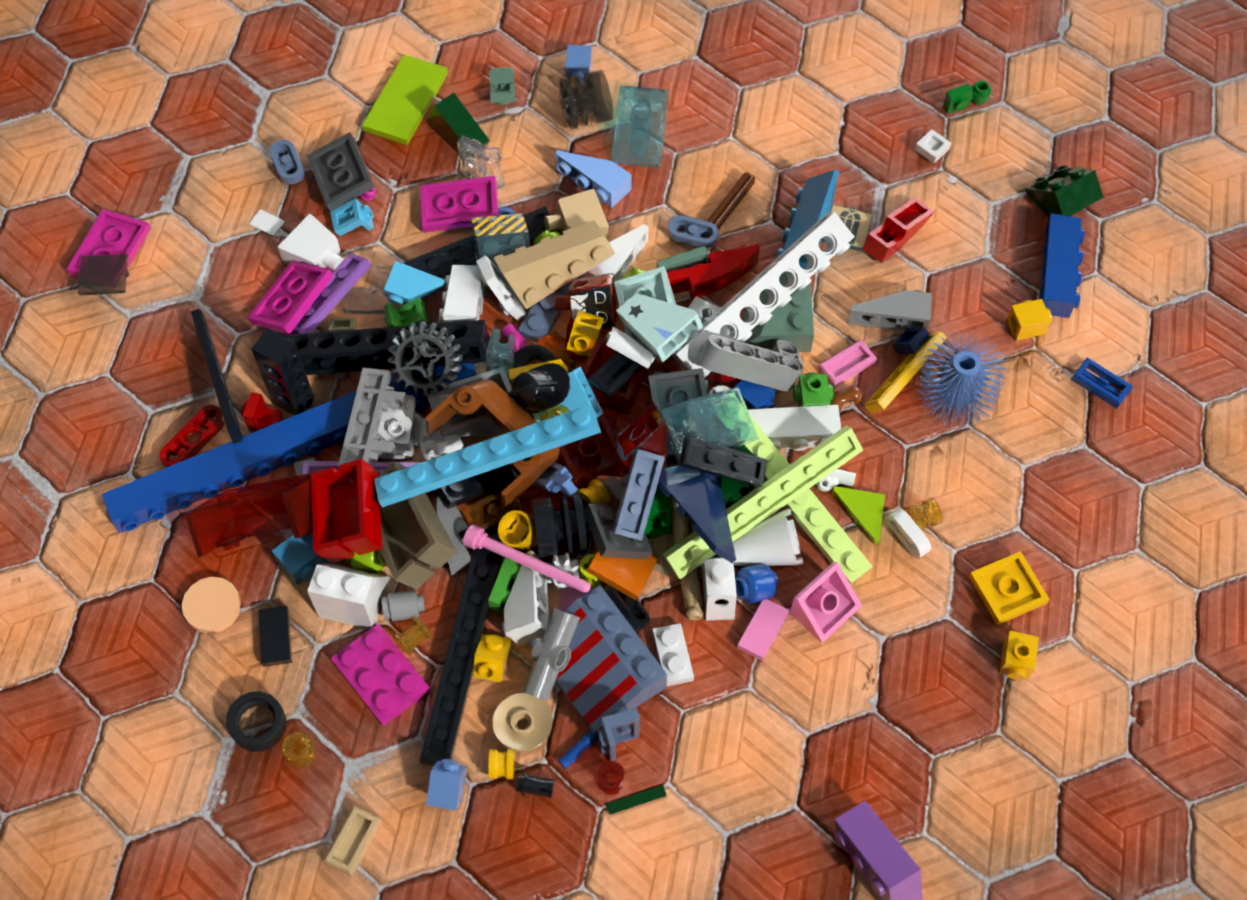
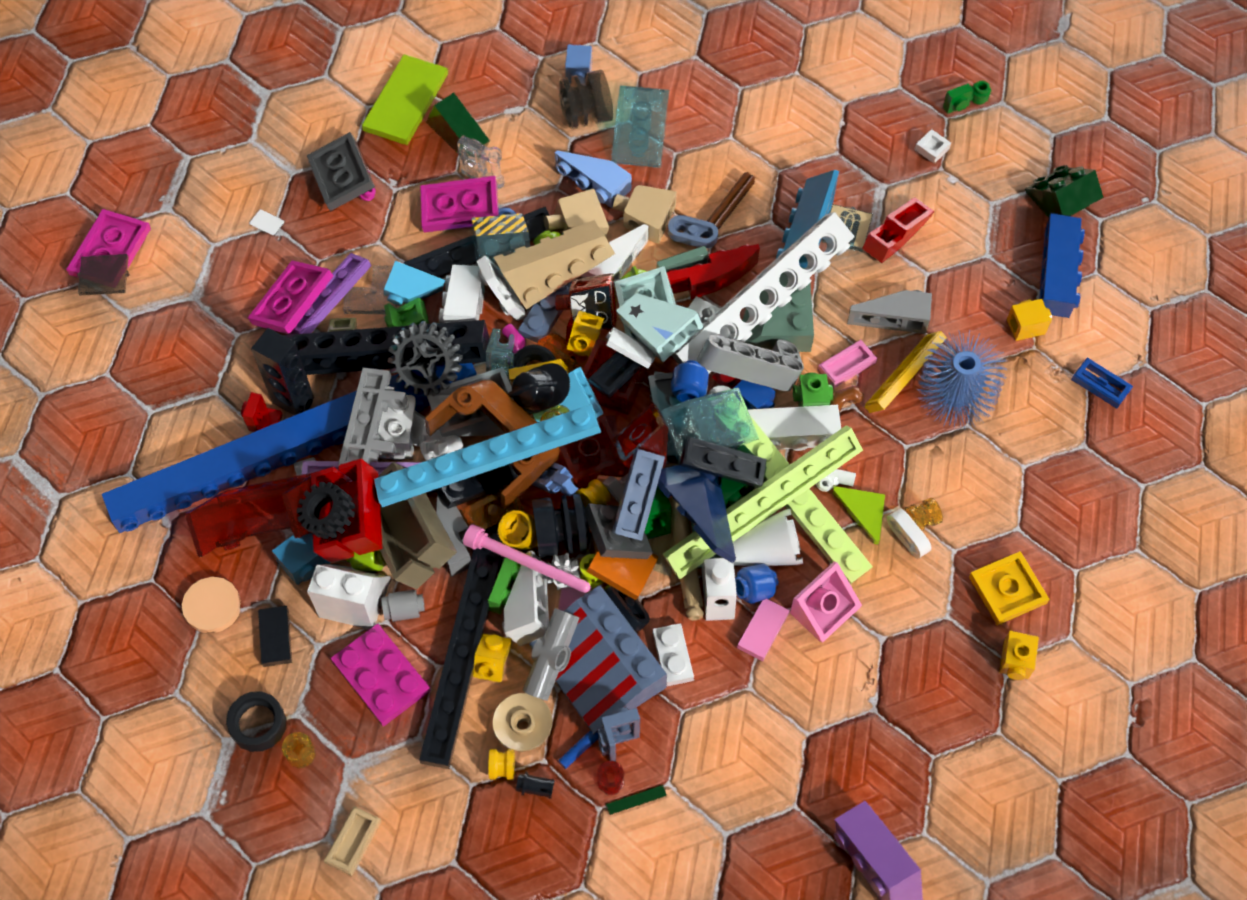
(192, 426): red beam -> none
(217, 376): black tile -> none
(288, 163): sand blue plate -> none
(311, 245): white torso -> none
(316, 501): none -> black tyre
(351, 216): medium azure bracket -> none
(412, 636): clear yellow bush -> none
(446, 784): medium blue brick -> none
(502, 85): sand green bracket -> none
(647, 207): none -> tan torso
(689, 381): none -> blue head
(911, 340): dark blue tile -> none

